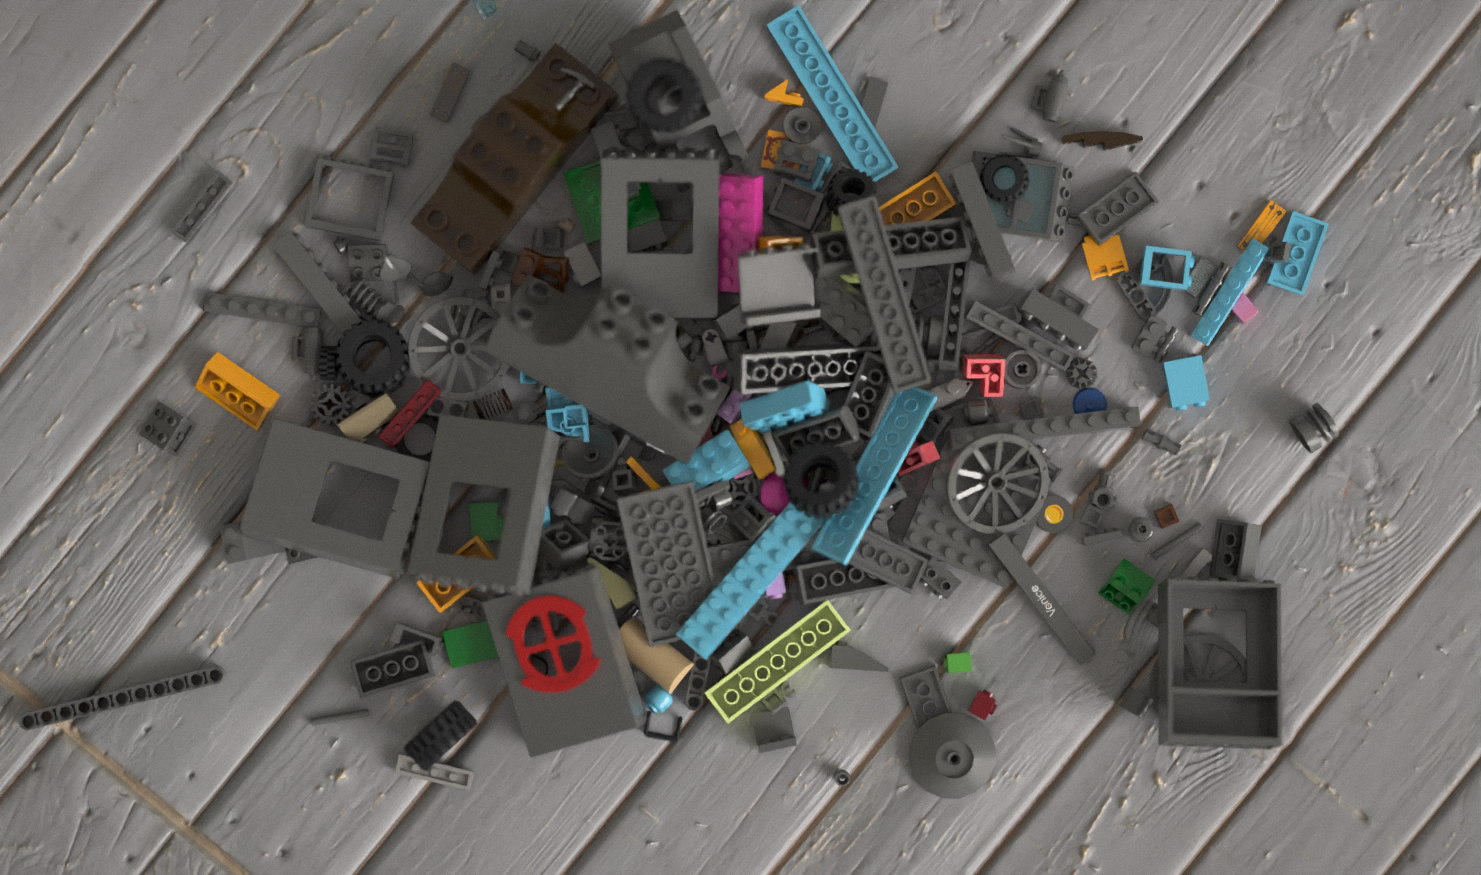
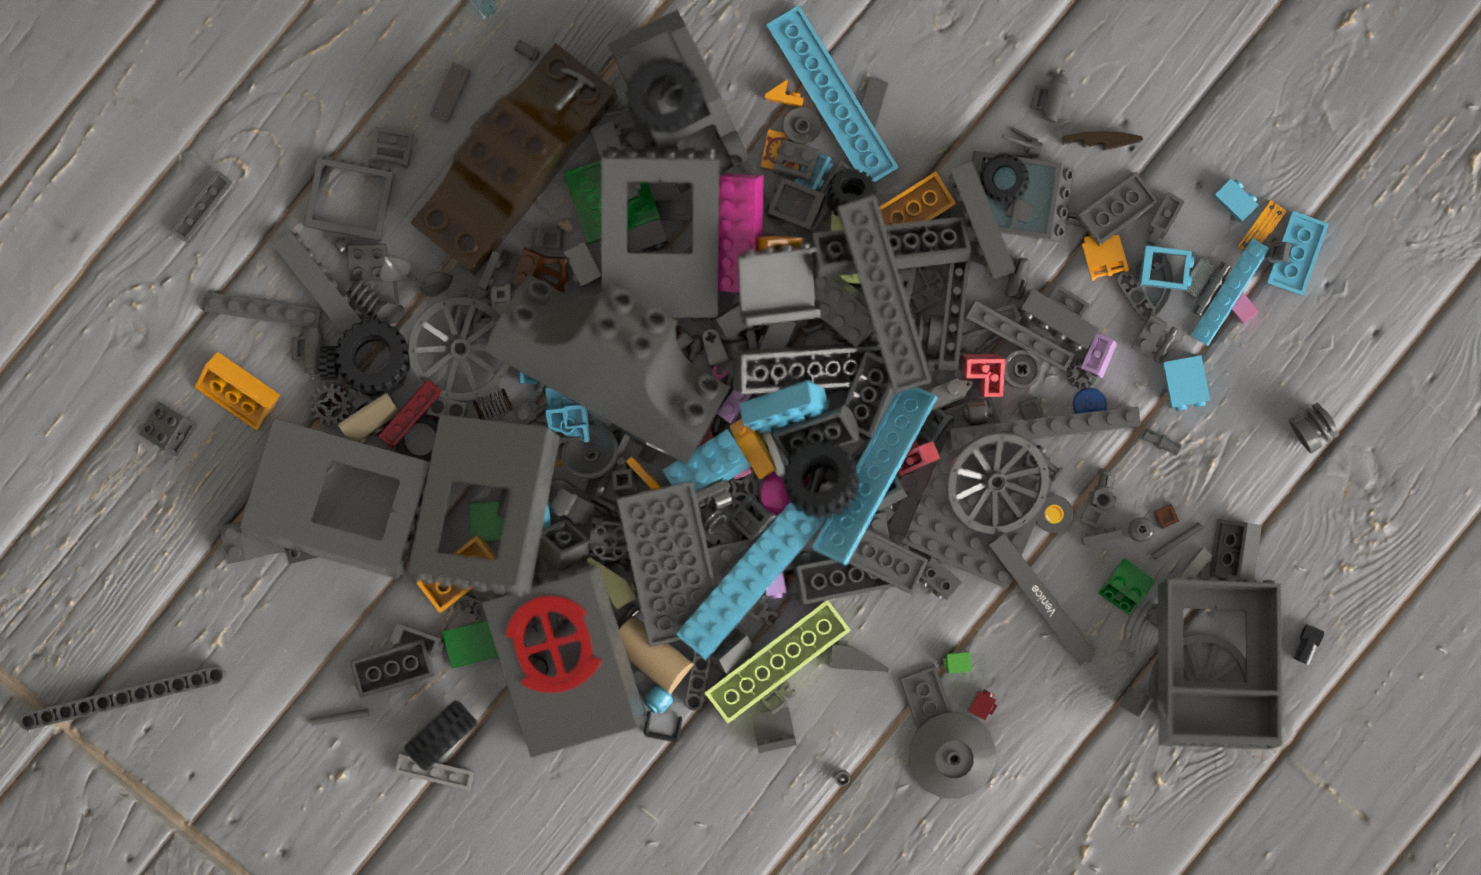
(1018, 279): none -> dark grey arm
(1099, 355): none -> lavender panel
(1164, 217): none -> dark grey hinge
(1236, 200): none -> medium azure brick
(1310, 639): none -> black piece

